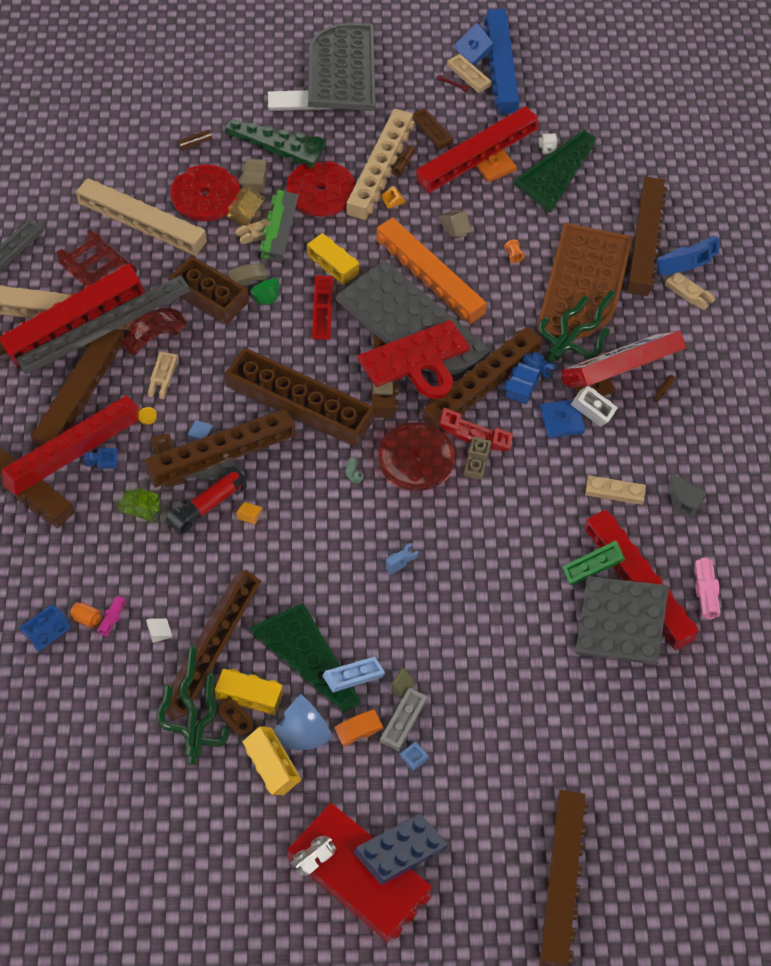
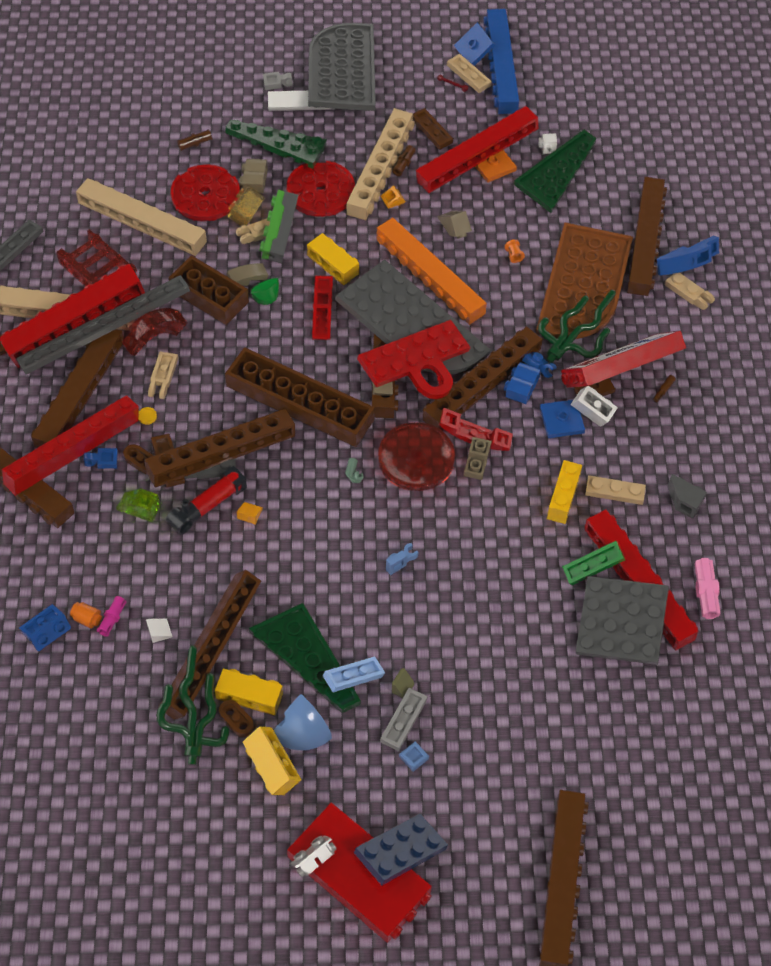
(139, 461): none -> reddish brown plate
(199, 430): medium blue tile -> none
(274, 80): none -> light grey plate
(359, 726): orange slope -> none
(564, 492): none -> yellow brick

